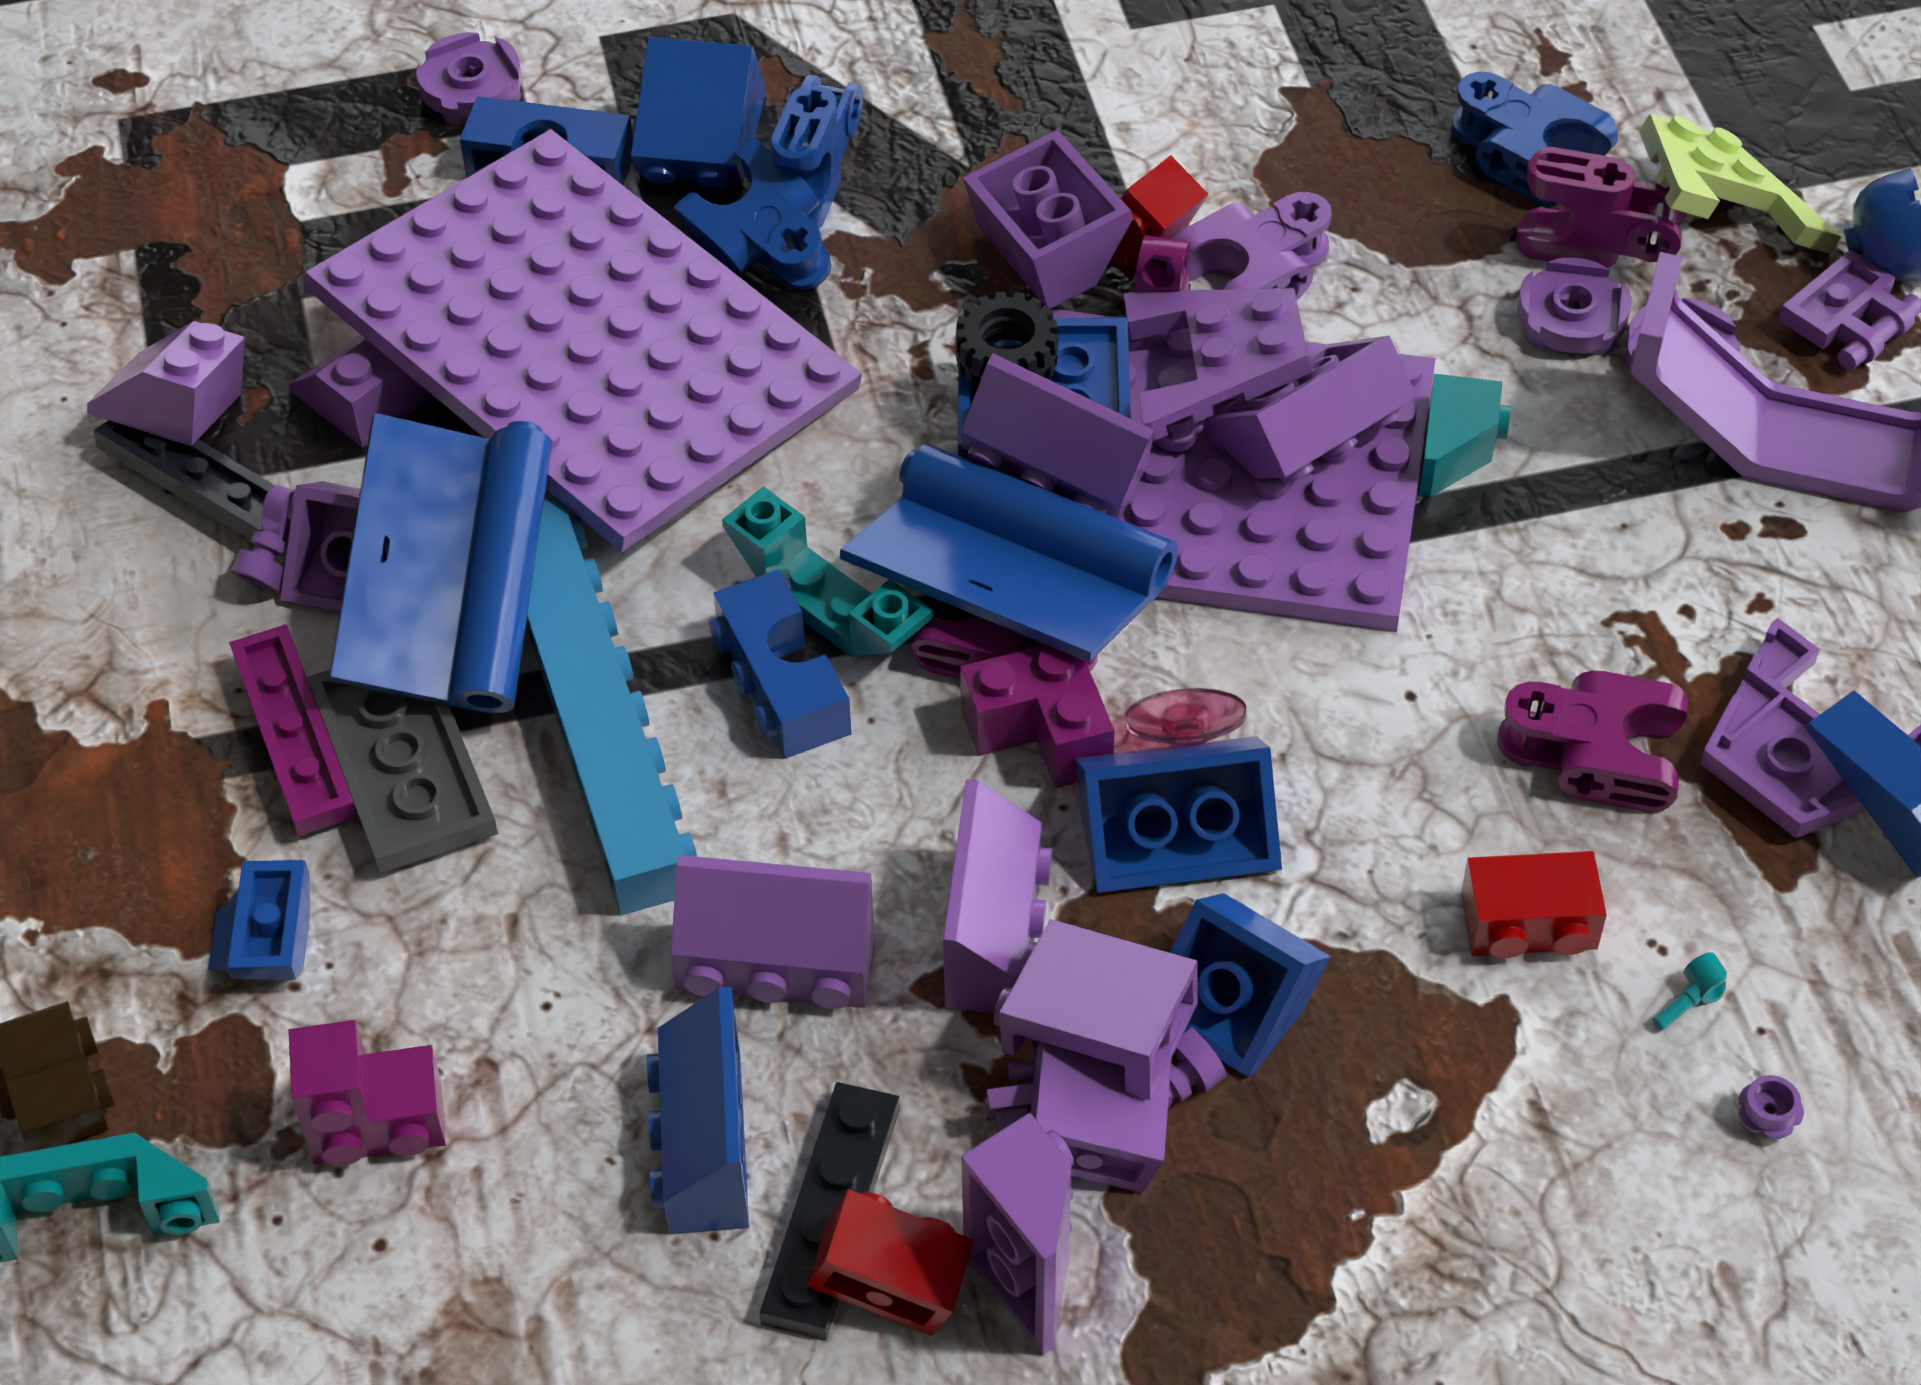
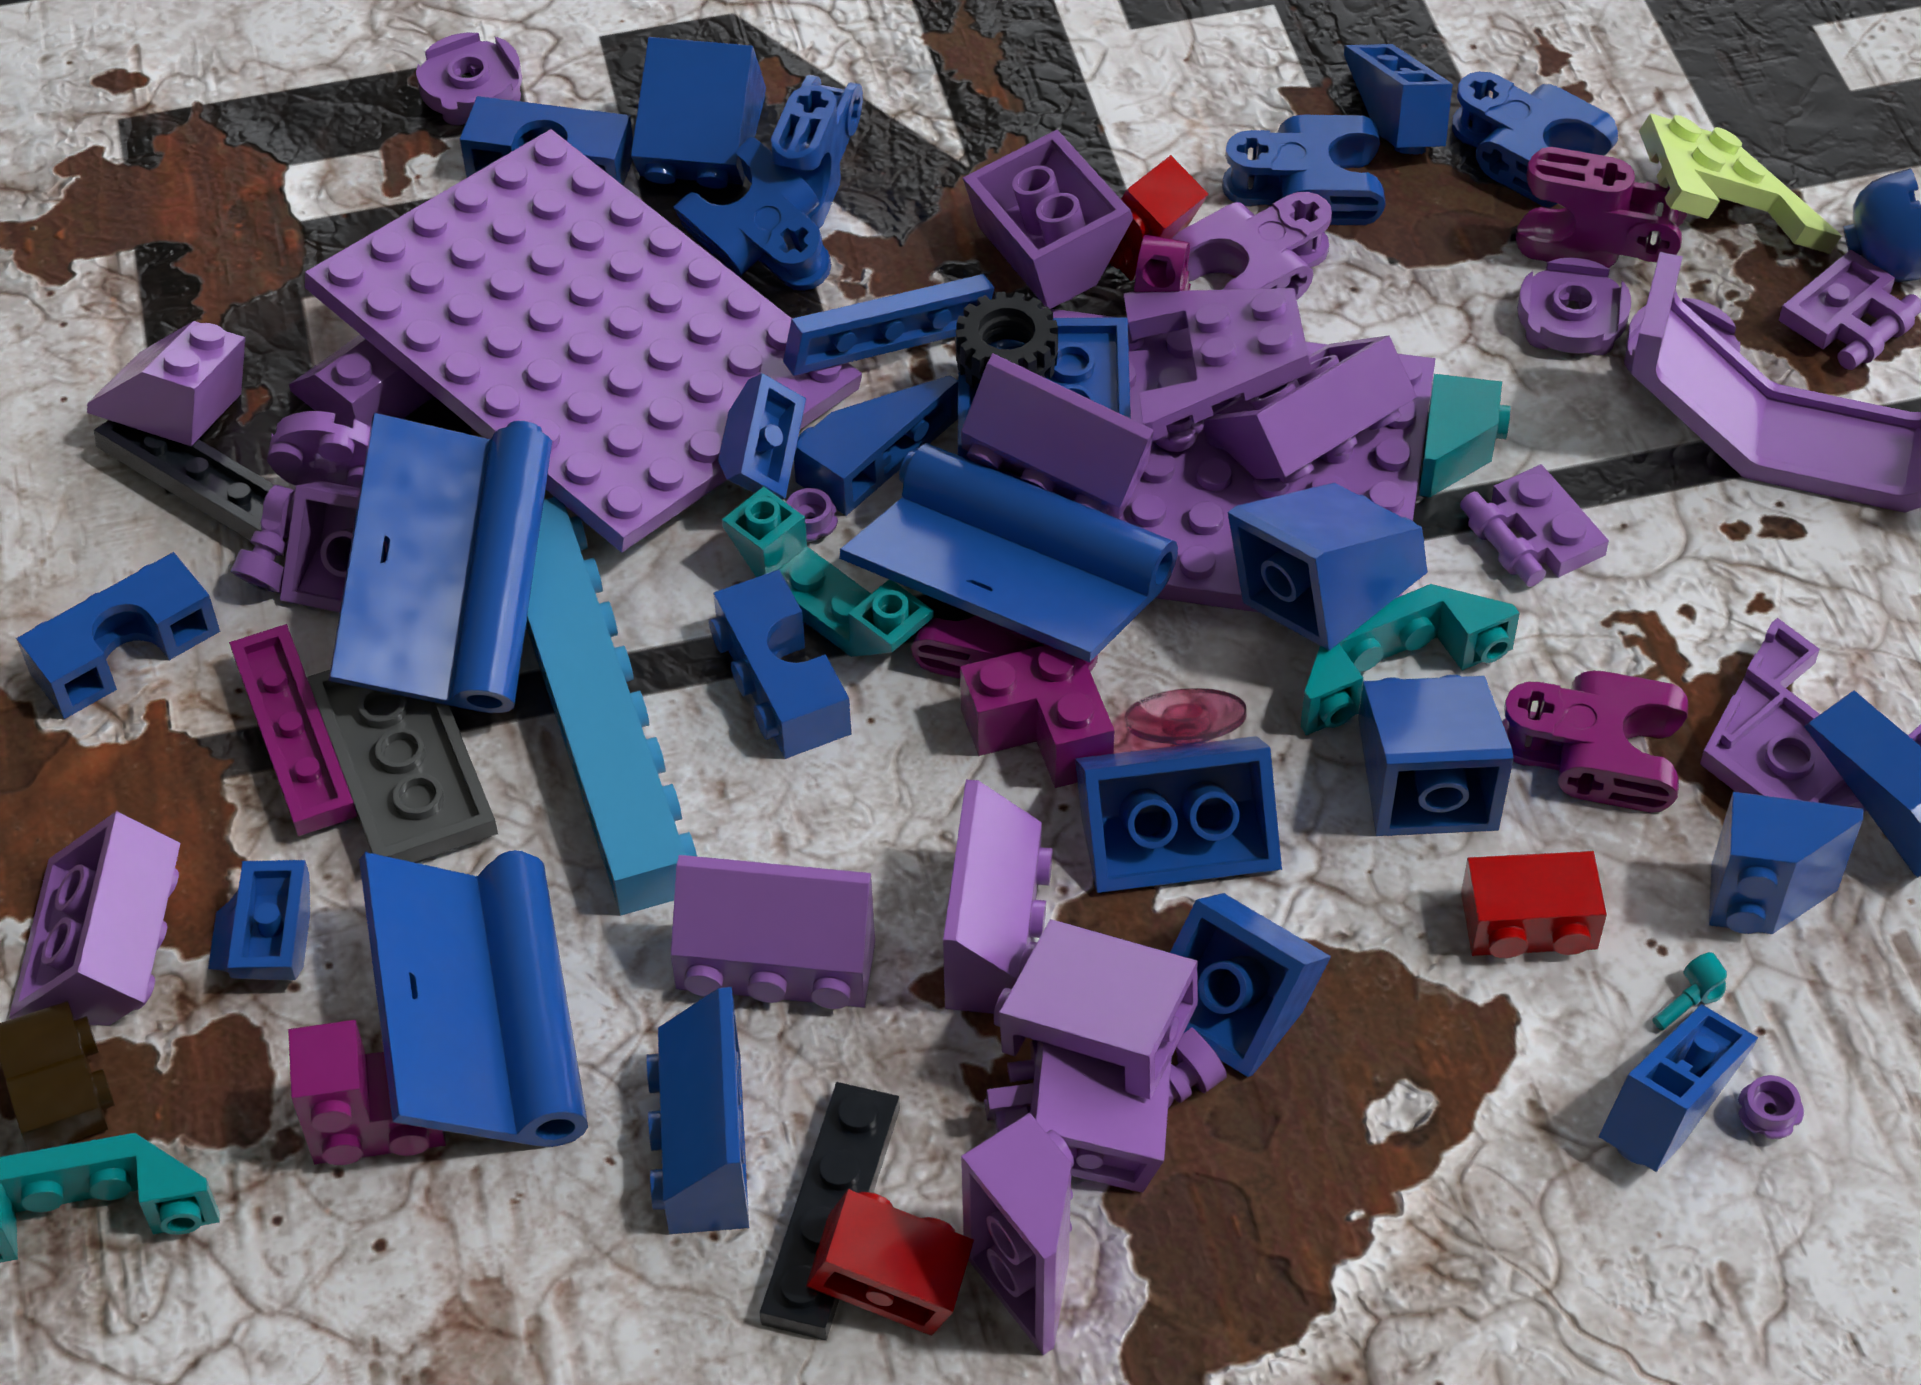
(99, 923): none -> medium lavender slope
(152, 605): none -> blue arch
(315, 449): none -> medium lavender plate
(473, 1000): none -> blue door
(762, 436): none -> blue slope
(817, 510): none -> medium lavender plate
(866, 443): none -> blue slope
(880, 325): none -> blue plate
(1309, 158): none -> blue piece
(1323, 559): none -> blue slope
(1401, 96): none -> blue slope
(1434, 755): none -> blue slope
(1466, 624): none -> teal slope
(1547, 519): none -> medium lavender plate
(1675, 1087): none -> blue slope
(1778, 860): none -> blue slope

